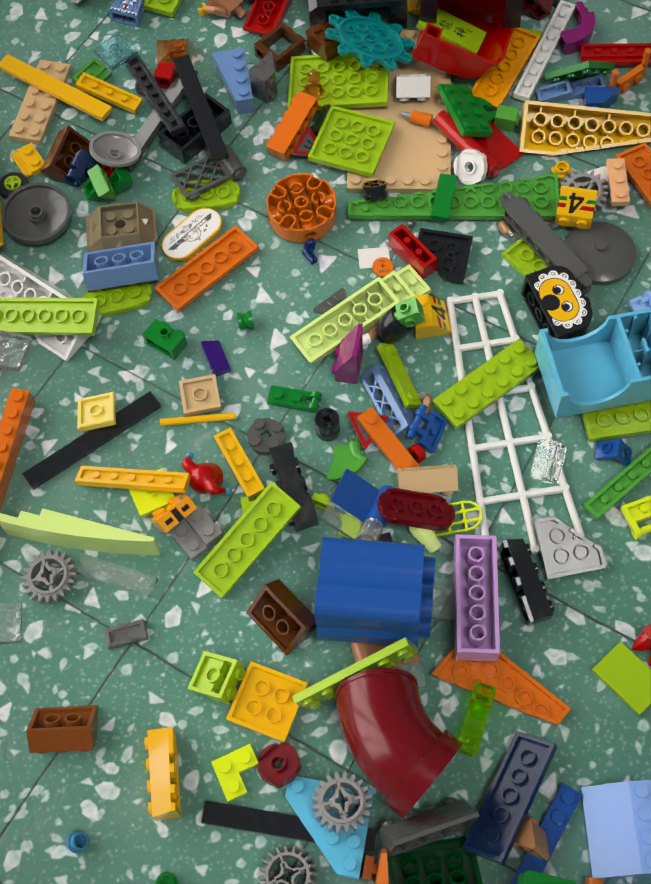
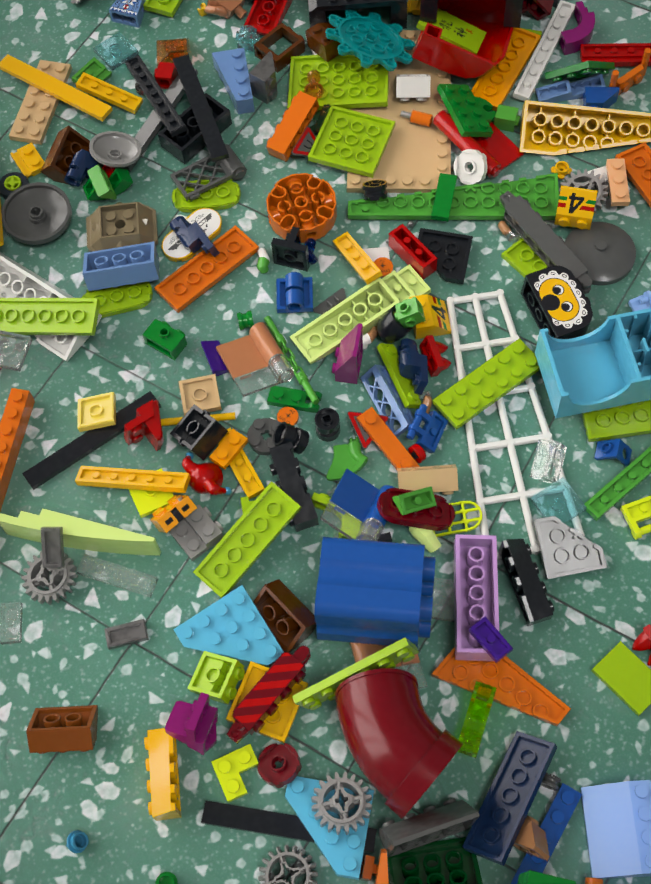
(52, 547): none -> flat silver tile
(145, 424): none -> red piece
(192, 236): none -> dark blue plate
(194, 724): none -> magenta piece
(198, 432): none -> black brick
(228, 449): none -> light orange plate
(232, 629): none -> medium azure plate
(247, 37): none -> clear light blue brick
(256, 361): none -> nougat door
(263, 261): none -> bright green arm
(268, 692): none -> dark red hinge
(288, 415): none -> orange piece
(288, 433): none -> black wheel
(291, 251): none -> black bracket
(294, 293): none -> blue plate
(300, 376): none -> bright green piece
(357, 258): none -> yellow plate
(413, 365): none -> dark blue plate
(415, 500): none -> bright green slope
(432, 350): none -> red tile
(490, 639): none -> dark purple plate
(551, 782): none -> dark grey bush
(559, 501): none -> clear light blue plate

